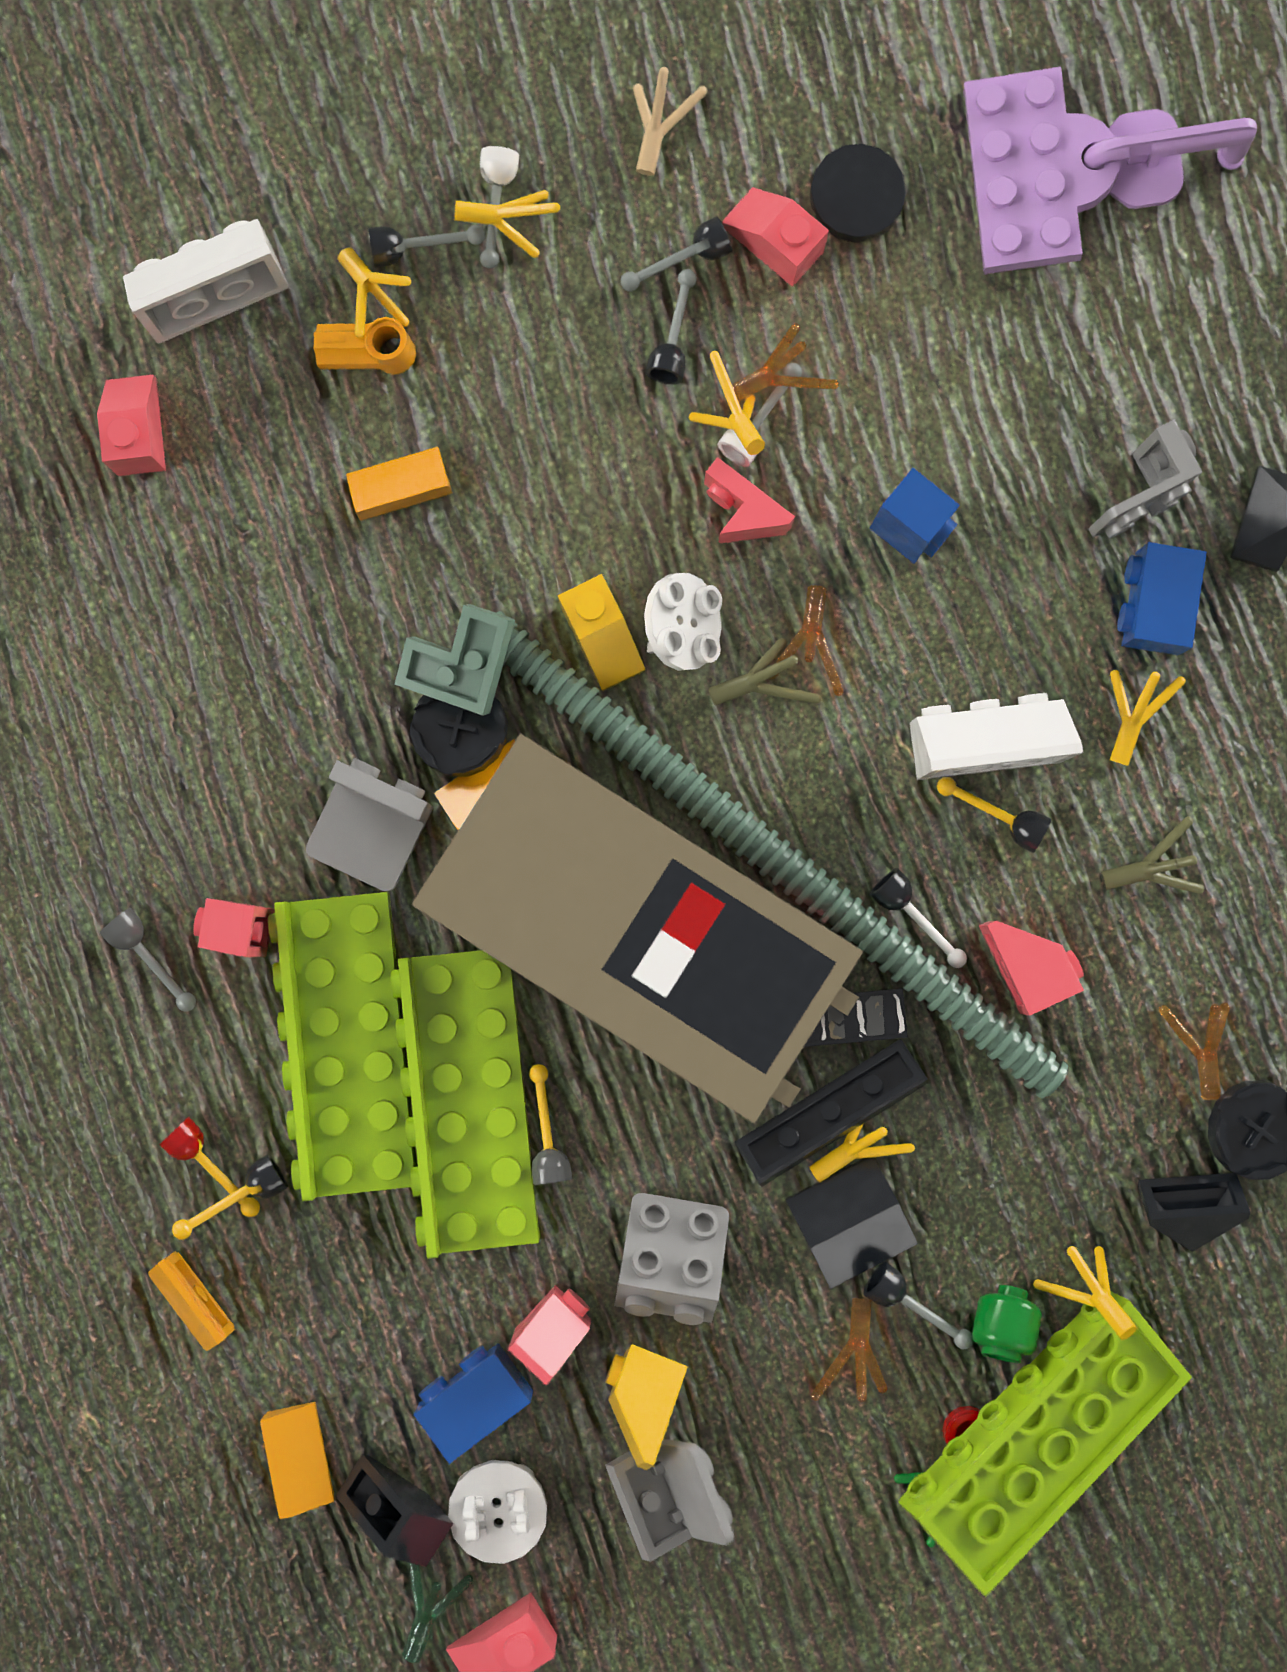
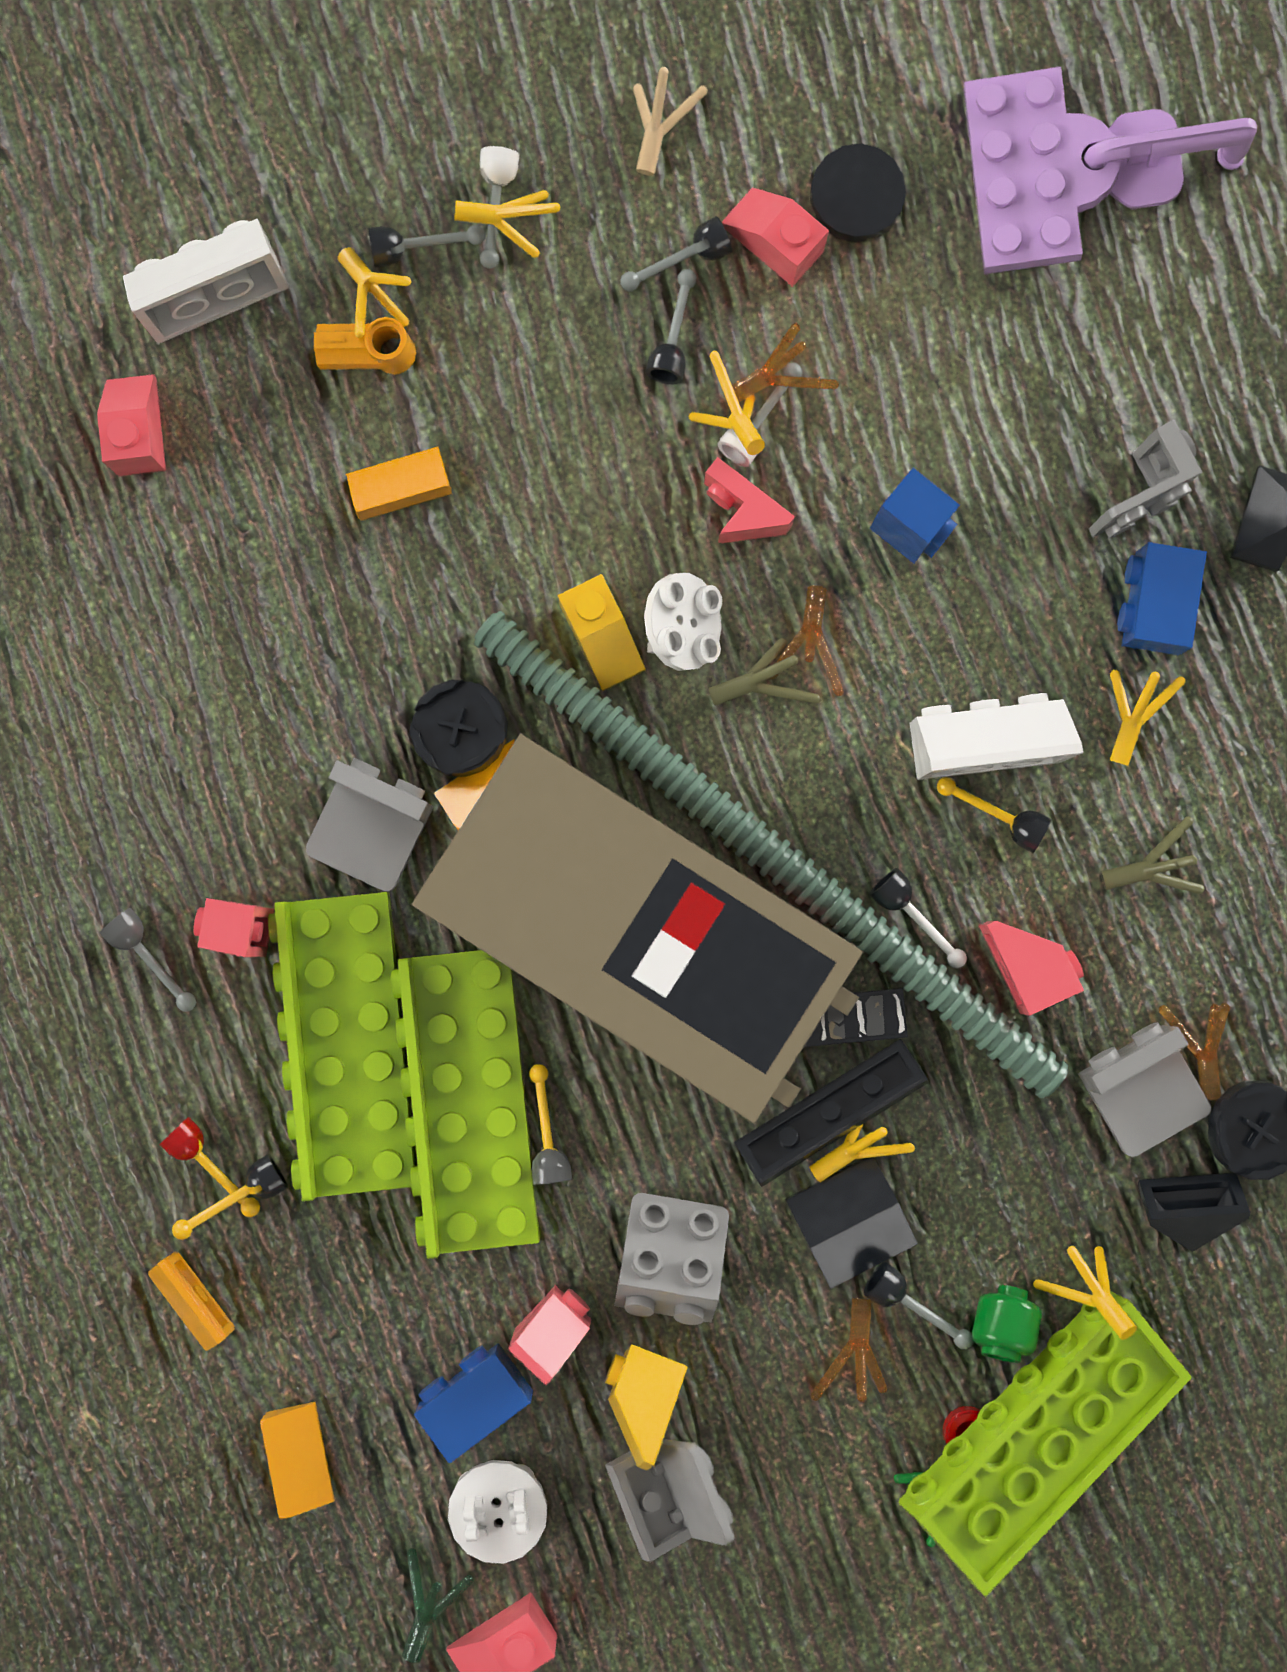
(394, 1512): black slope -> none
(468, 671): sand green plate -> none
(1145, 1089): none -> light grey bracket

